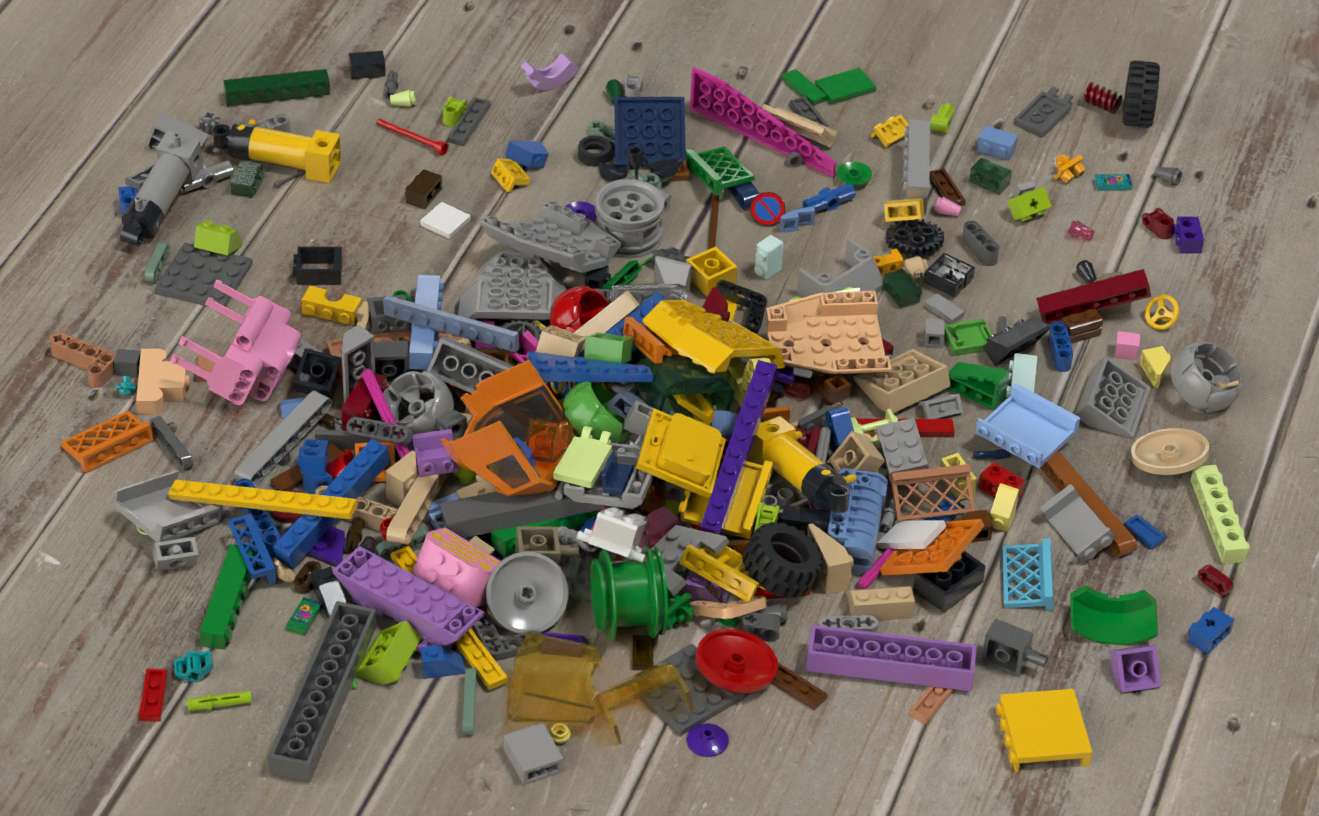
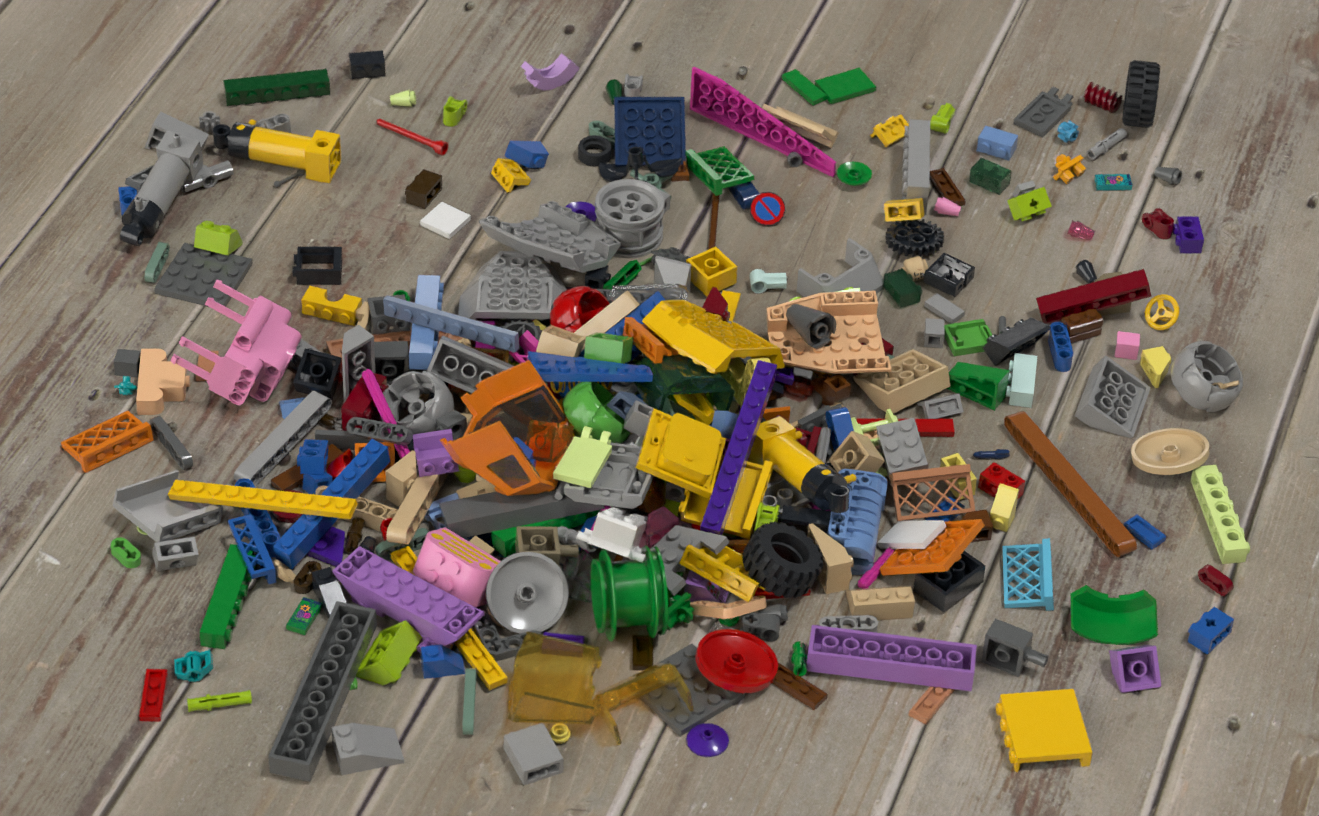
(95, 359): nougat beam -> none
(122, 555): none -> bright green beam
(246, 178): clear green brick -> none
(365, 747): none -> light grey slope
(391, 84): dark grey axle -> none
(468, 121): dark grey tile -> none
(615, 476): dark blue panel -> none
(756, 303): black beam -> none
(762, 281): none -> light aqua piece
(768, 257): light aqua brick -> none
(799, 658): none -> green pin
(801, 217): medium blue slope -> none
(803, 107): dark grey tile -> none
(812, 324): none -> dark grey cone
(830, 198): blue piece -> none
(889, 262): light orange leg -> none
(889, 517): light grey pin -> none
(980, 243): dark grey beam -> none
(1029, 426): light blue panel -> none
(1068, 131): none -> dark azure gear
(1077, 523): light grey panel -> none
(1102, 146): none -> light grey pin

